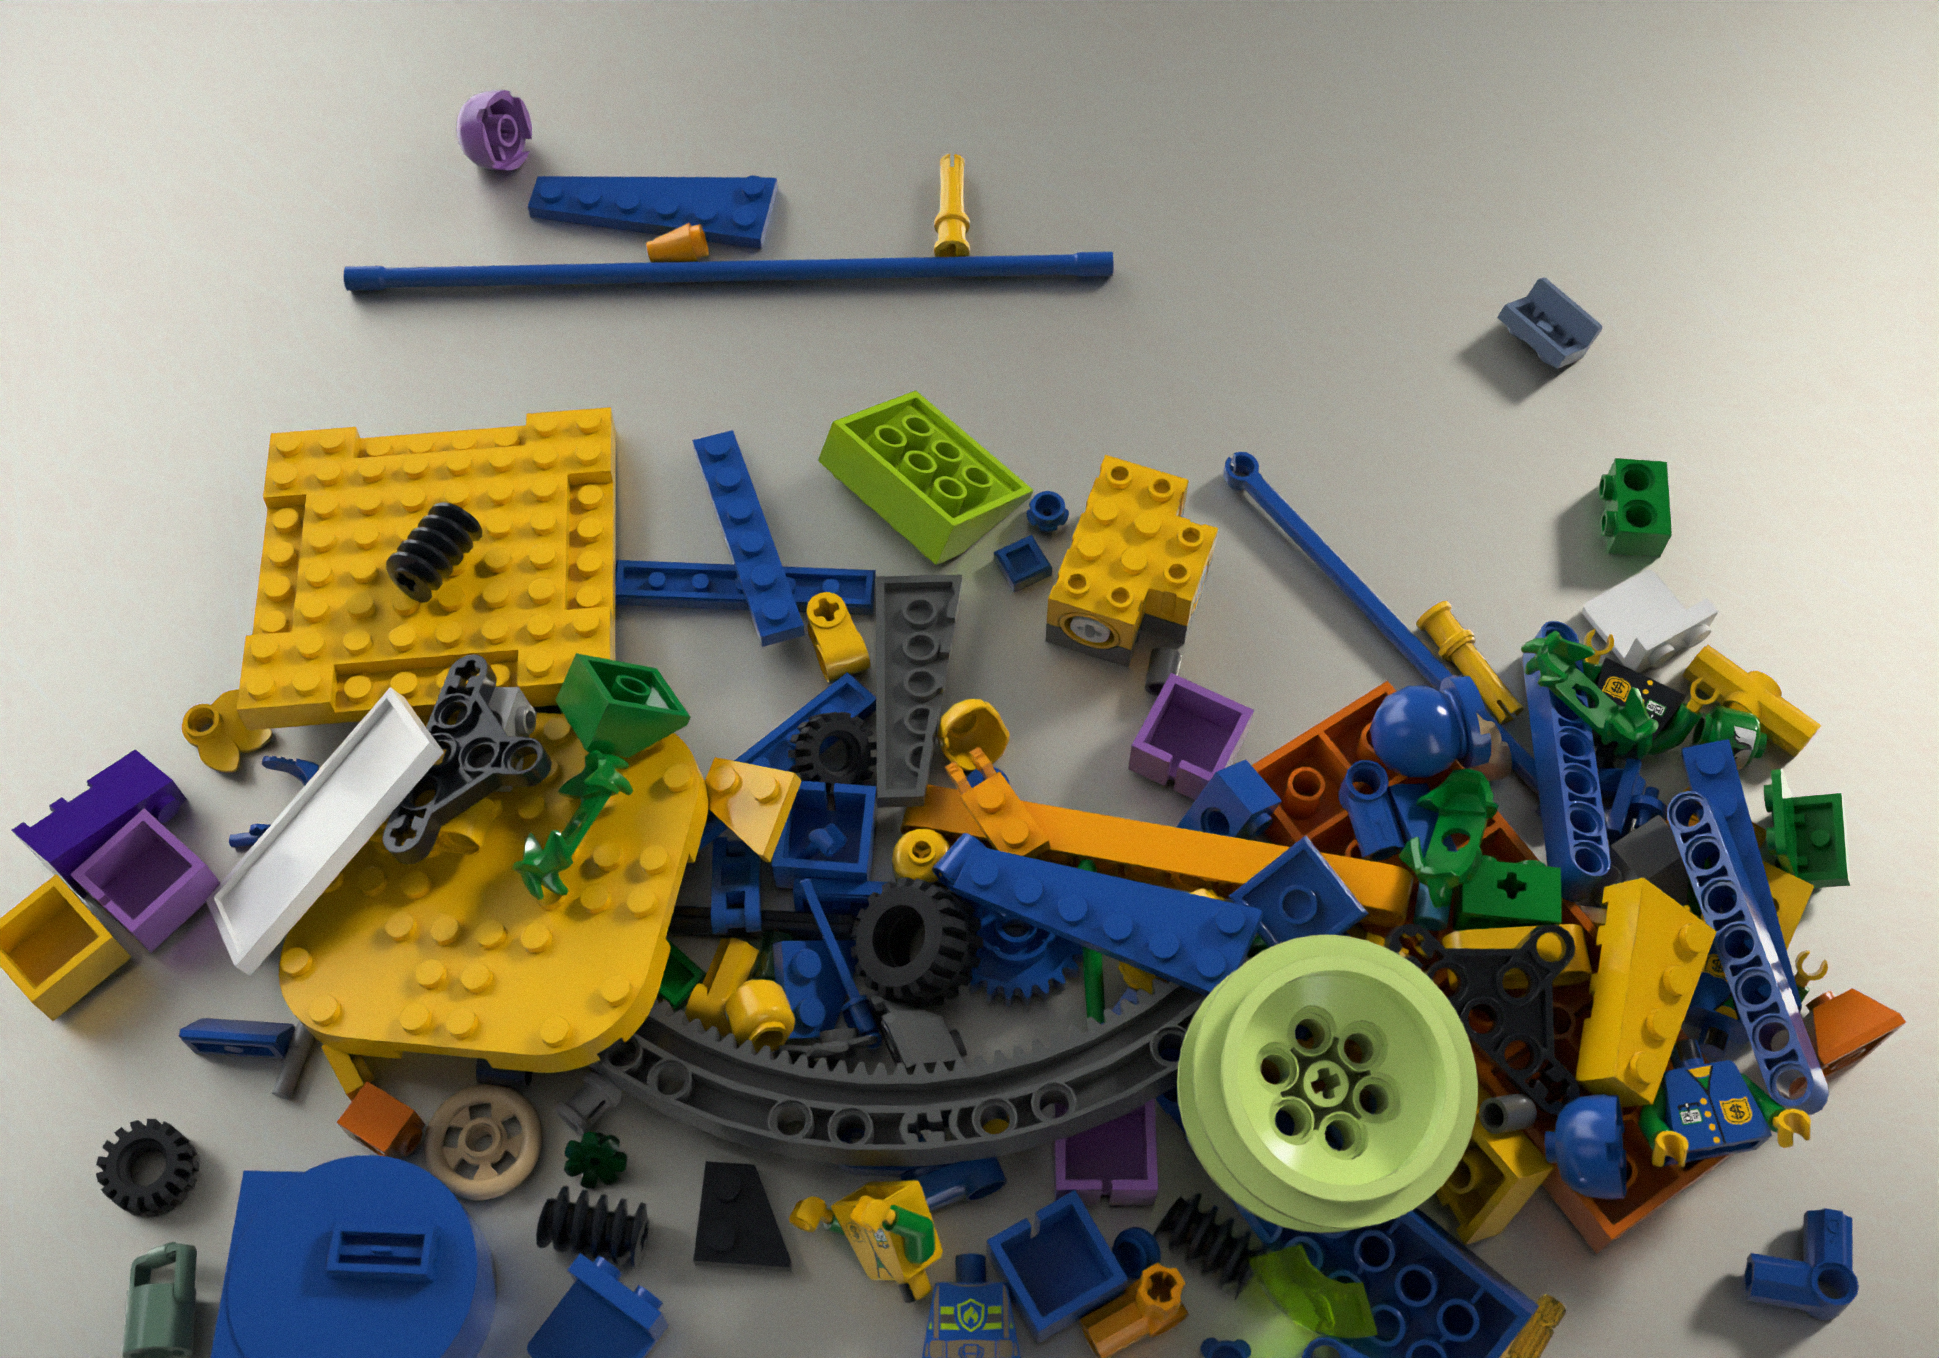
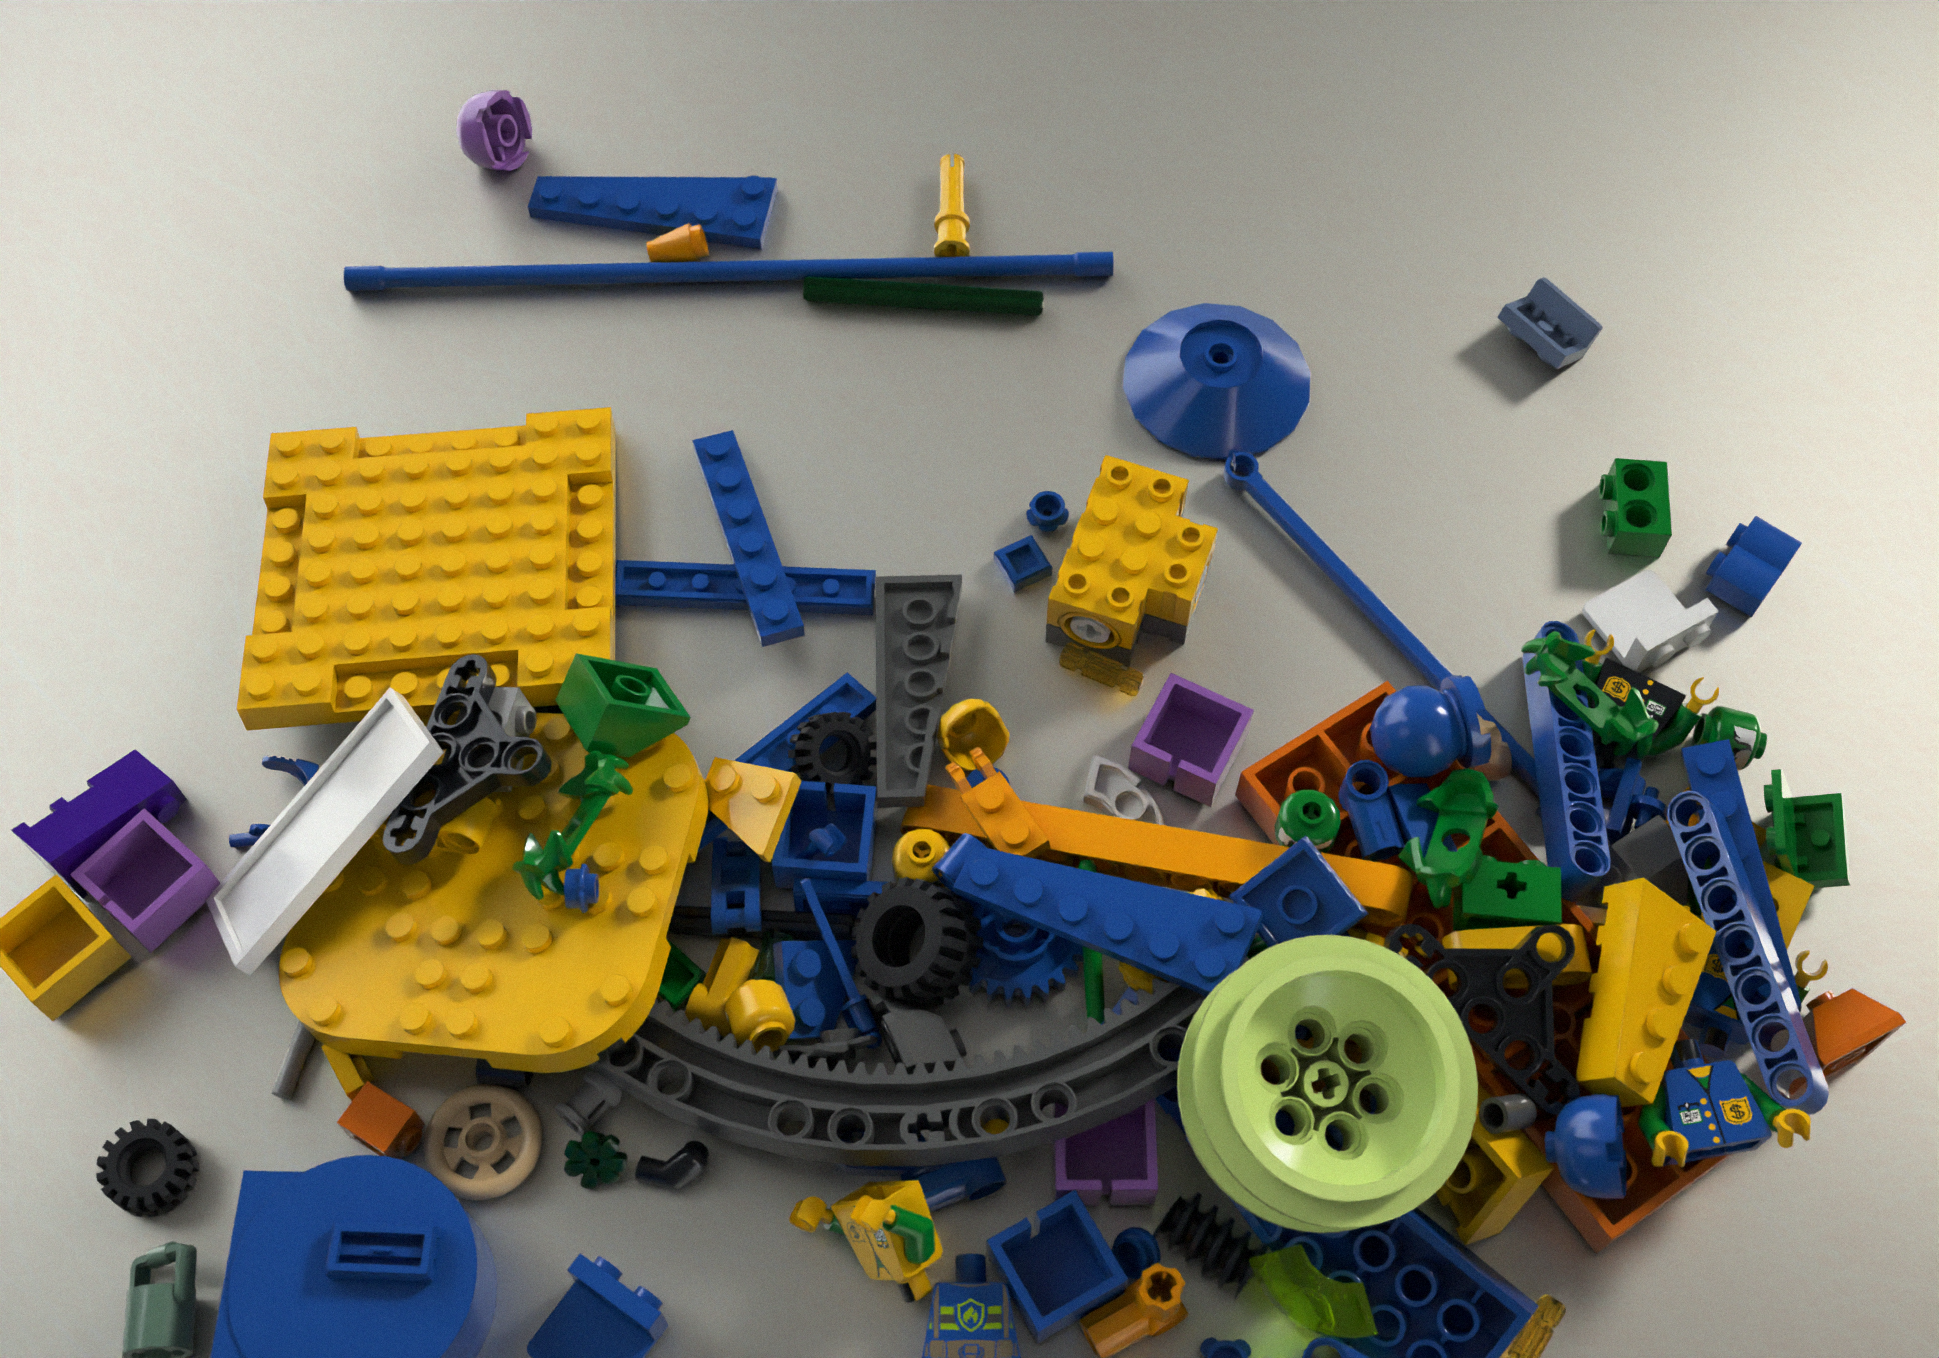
(226, 738): yellow plate -> none
(238, 1038): blue slope -> none
(433, 550): black piece -> none
(580, 888): none -> blue plate
(593, 1228): black piece -> none
(677, 1170): none -> black arm
(737, 1221): black wing -> none
(835, 641): yellow piece -> none
(922, 474): lime slope -> none
(923, 295): none -> dark green axle
(1101, 669): none -> clear yellow axle
(1120, 793): none -> white tile
(1161, 664): dark grey hinge -> none
(1211, 405): none -> blue dish
(1233, 804): blue brick -> none
(1310, 815): none -> green head
(1427, 915): dark azure hinge -> none
(1458, 646): yellow pin -> none
(1752, 565): none -> blue brick
(1753, 694): yellow piece -> none
(1825, 1259): blue piece -> none

